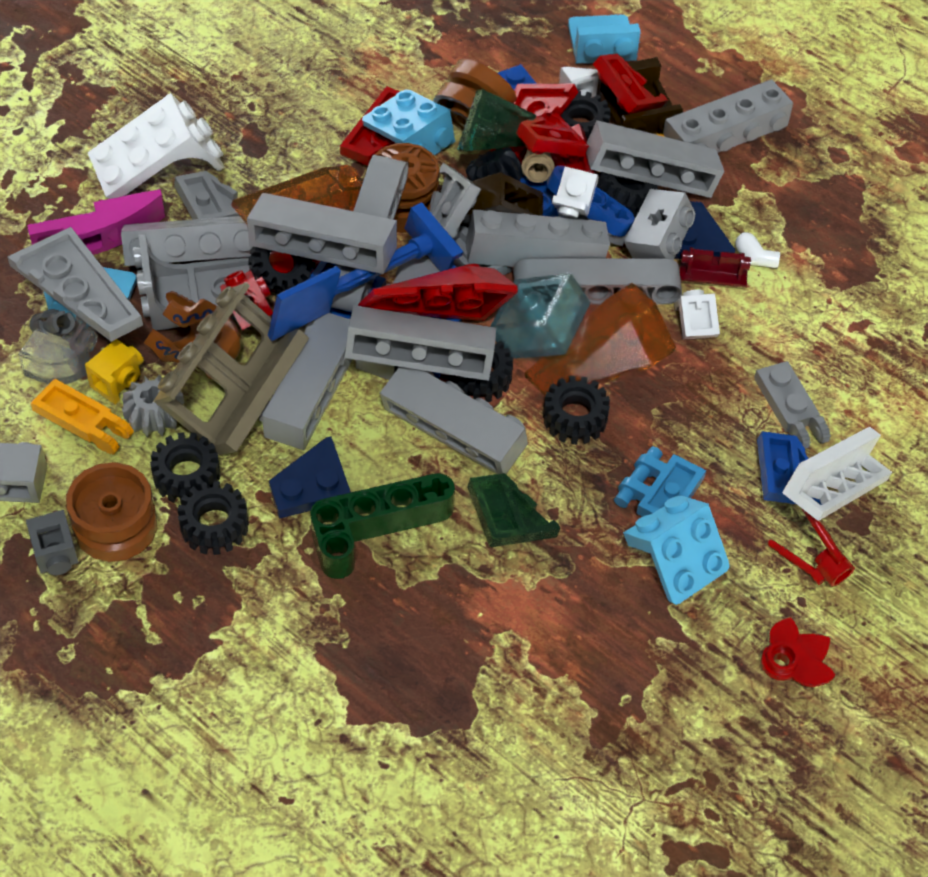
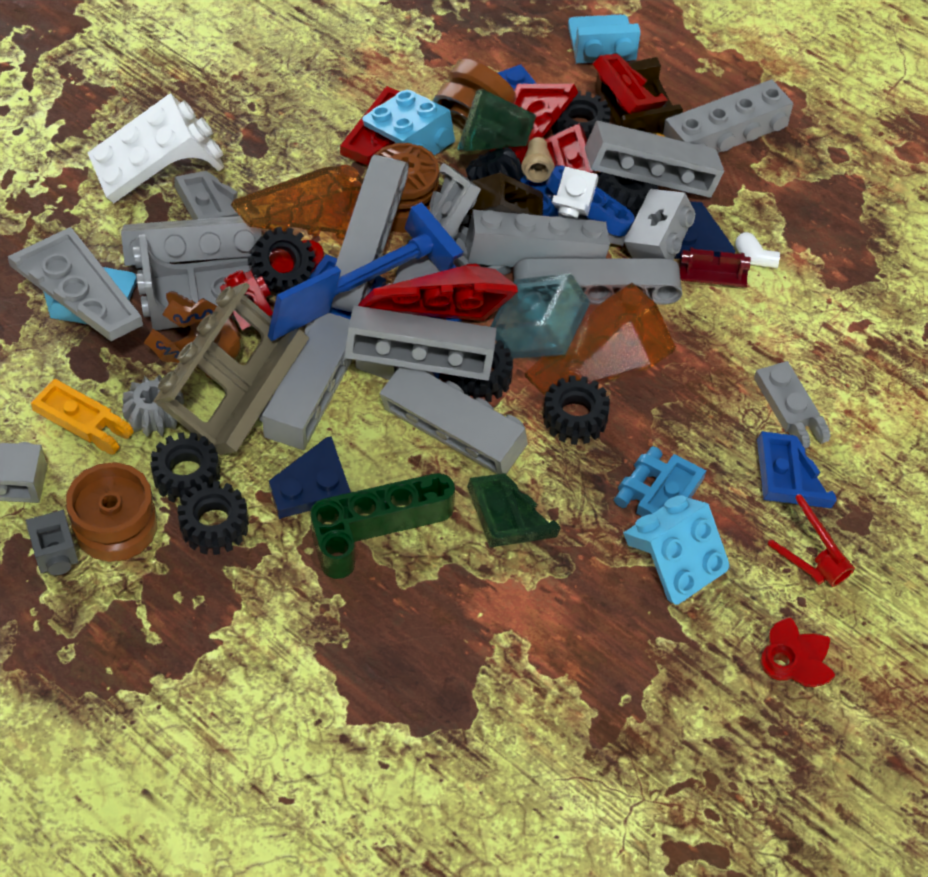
(53, 319): dark grey pin -> none
(57, 357): clear brick -> none
(103, 228): dark pink slope -> none
(114, 369): yellow brick -> none
(322, 233): light grey brick -> none
(551, 137): red wing -> none
(583, 79): white slope -> none
(698, 315): white bracket -> none
(830, 470): white fence -> none

